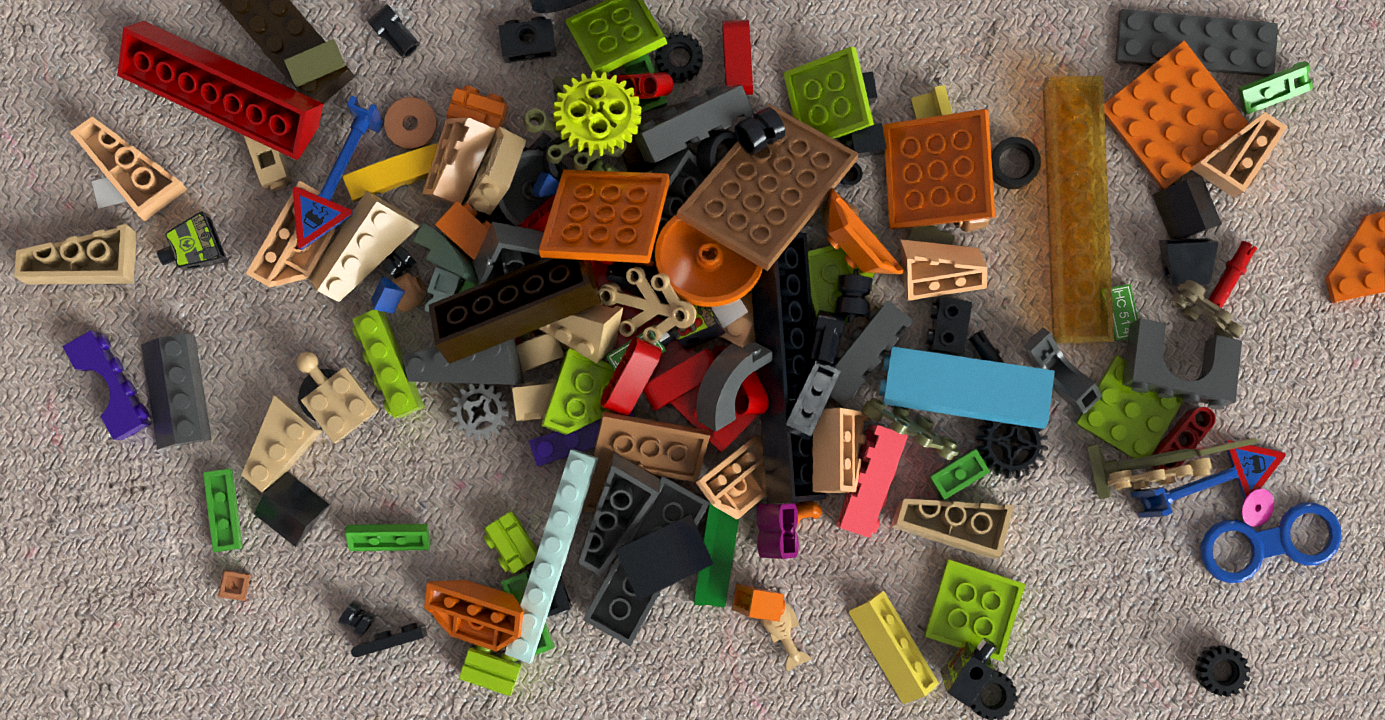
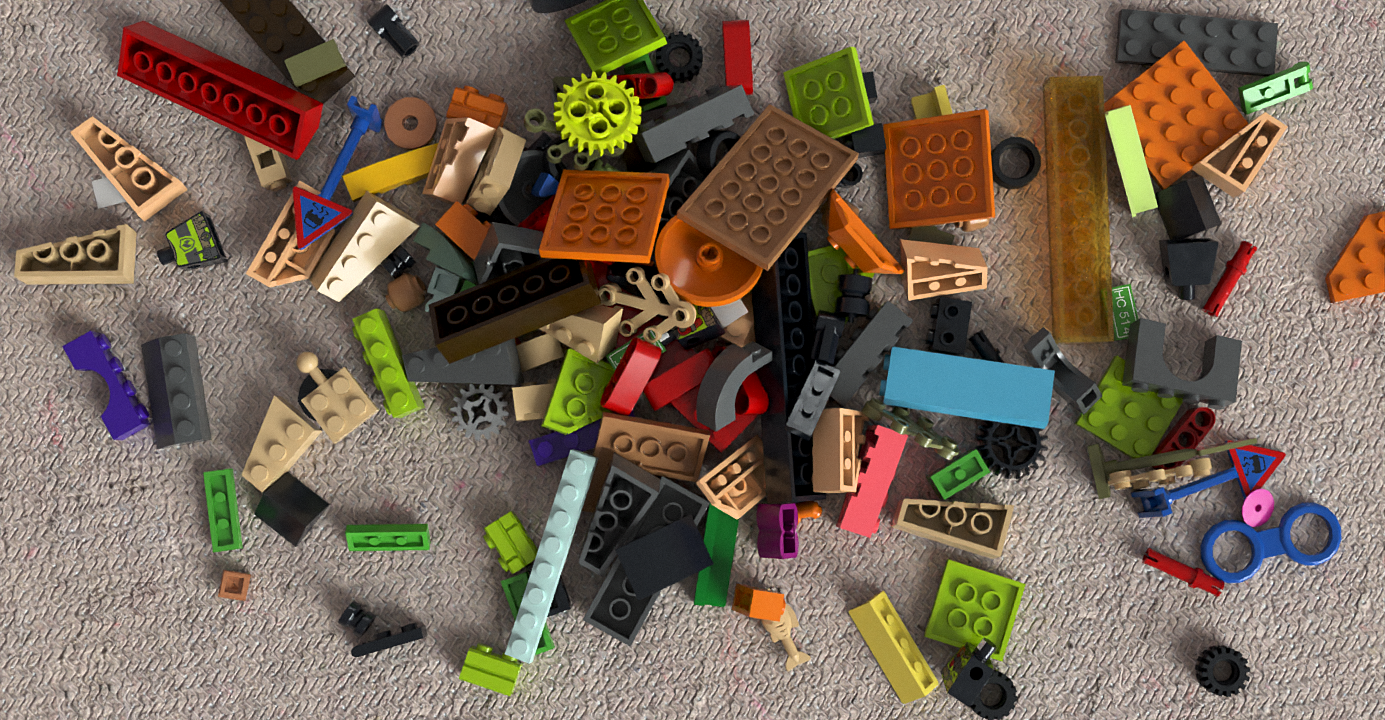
(387, 296): blue slope -> none
(475, 612): orange wedge -> none
(541, 46): black brick -> none
(760, 130): black wheel -> none
(1130, 159): none -> yellowish green panel
(1192, 576): none -> red pin
(1220, 318): dark tan plant -> none

